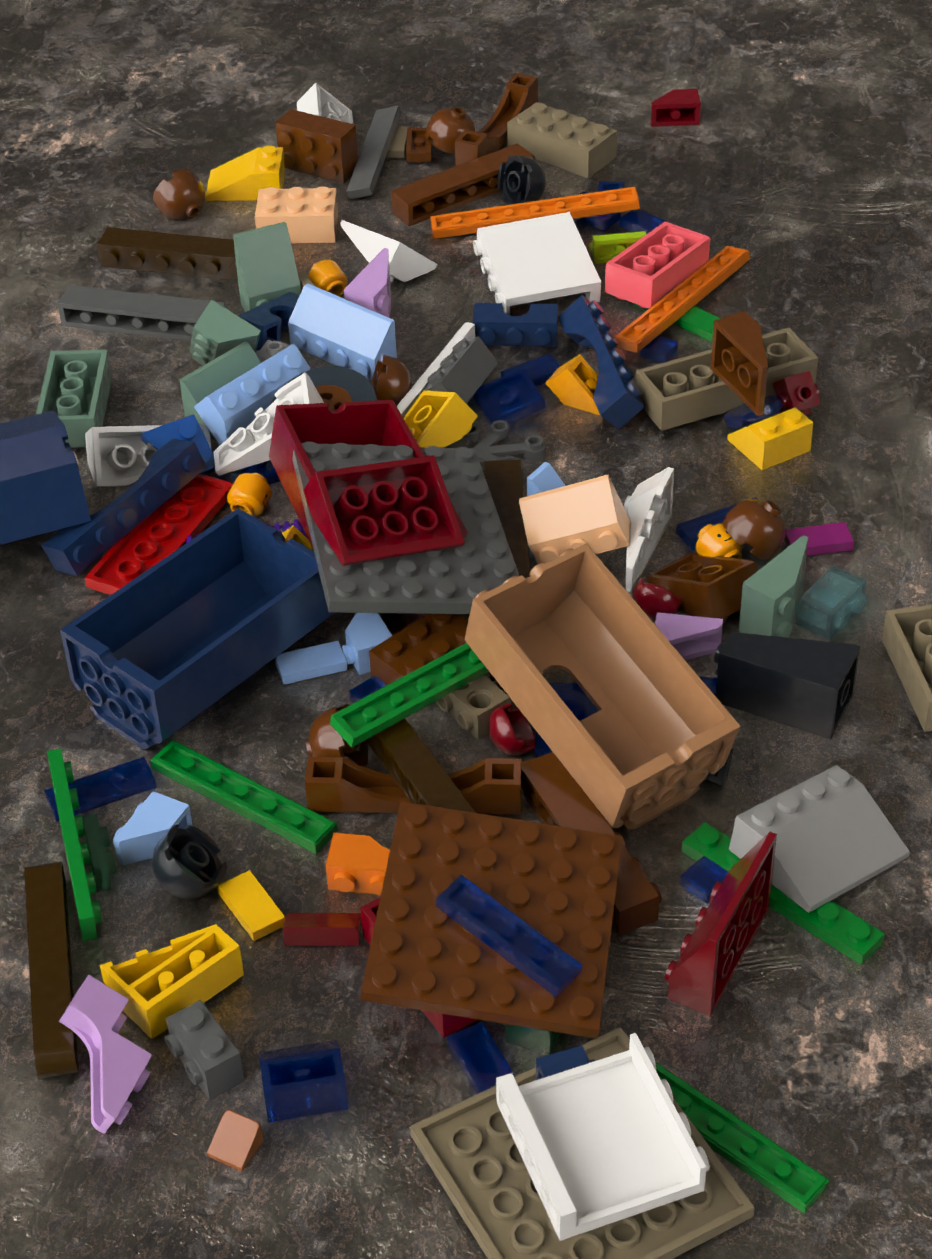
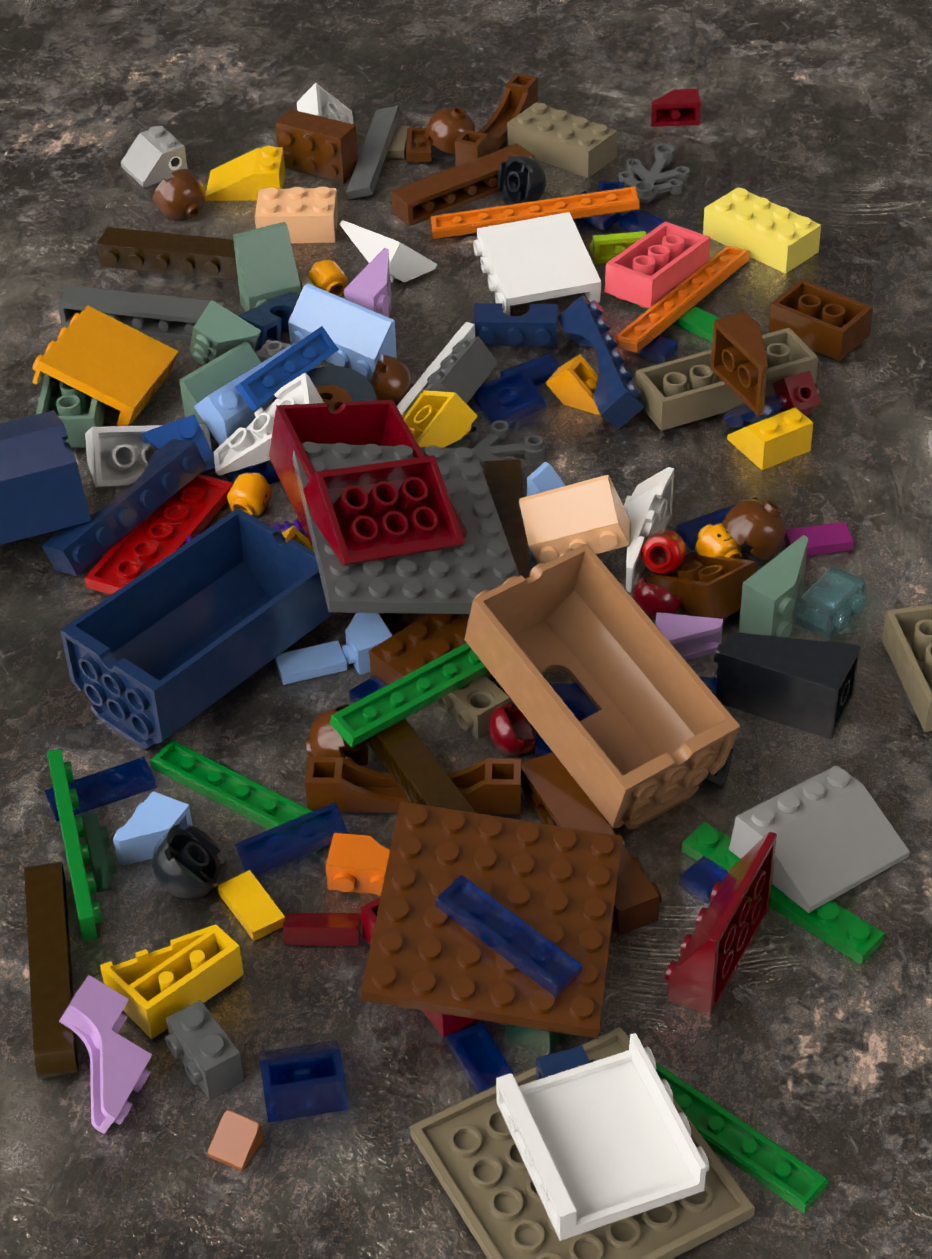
(107, 362): none -> light orange panel
(154, 156): none -> light grey slope
(286, 367): none -> blue plate
(291, 840): none -> clear blue tile
(645, 189): none -> dark grey plant
(654, 555): none -> red head
(763, 228): none -> light yellow brick
(821, 318): none -> reddish brown brick

